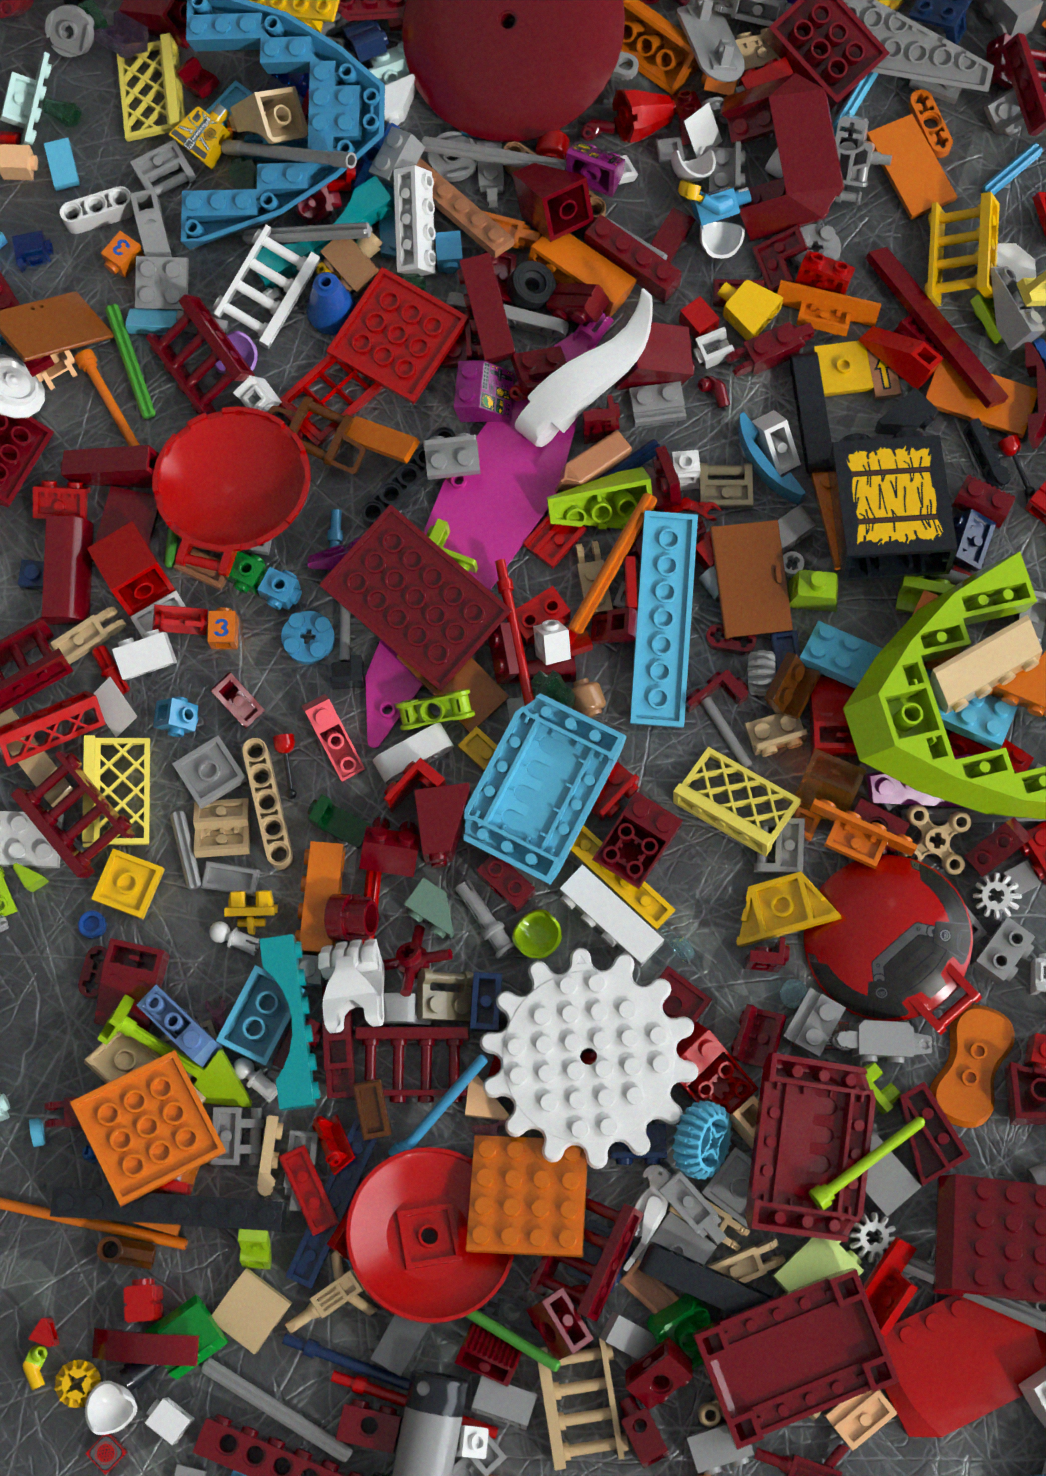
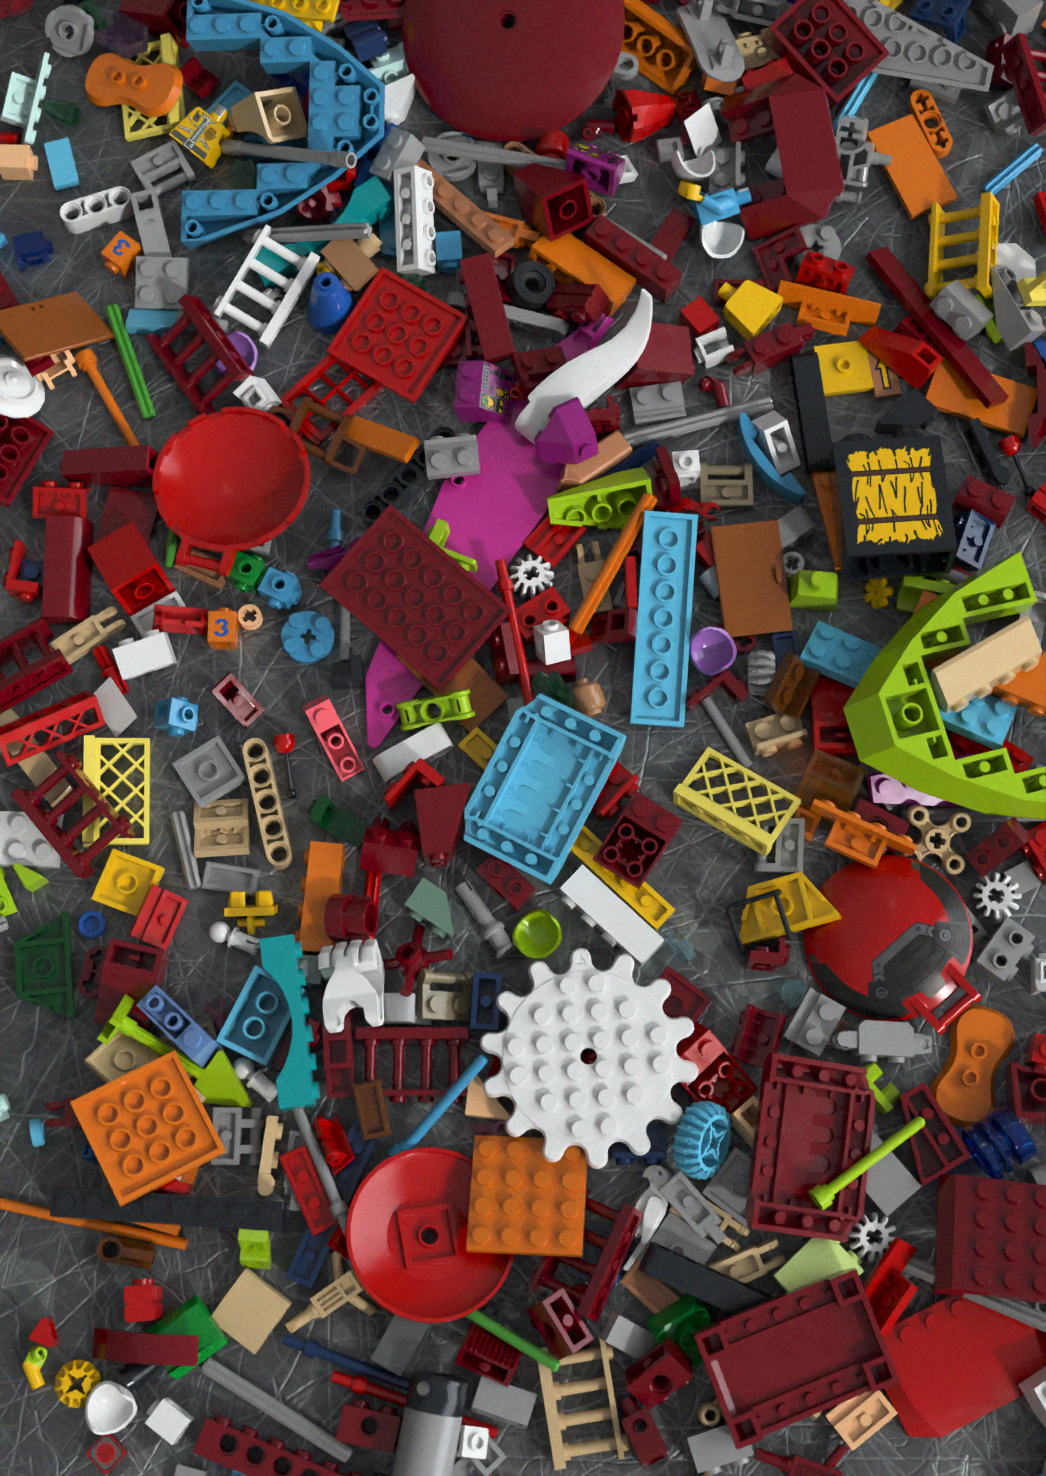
(22, 590): none -> red bracket
(46, 967): none -> dark green wing
(146, 88): none -> orange plate
(158, 917): none -> red plate
(251, 609): none -> light nougat bush
(338, 1207): none -> light grey bar
(525, 570): none -> white gear
(567, 435): none -> magenta slope
(698, 421): none -> light grey axle
(712, 650): none -> medium lavender helmet
(789, 935): none -> black piece
(877, 592): none -> yellow plant
(961, 310): none -> light grey brick
(1002, 1140): none -> clear blue wheel

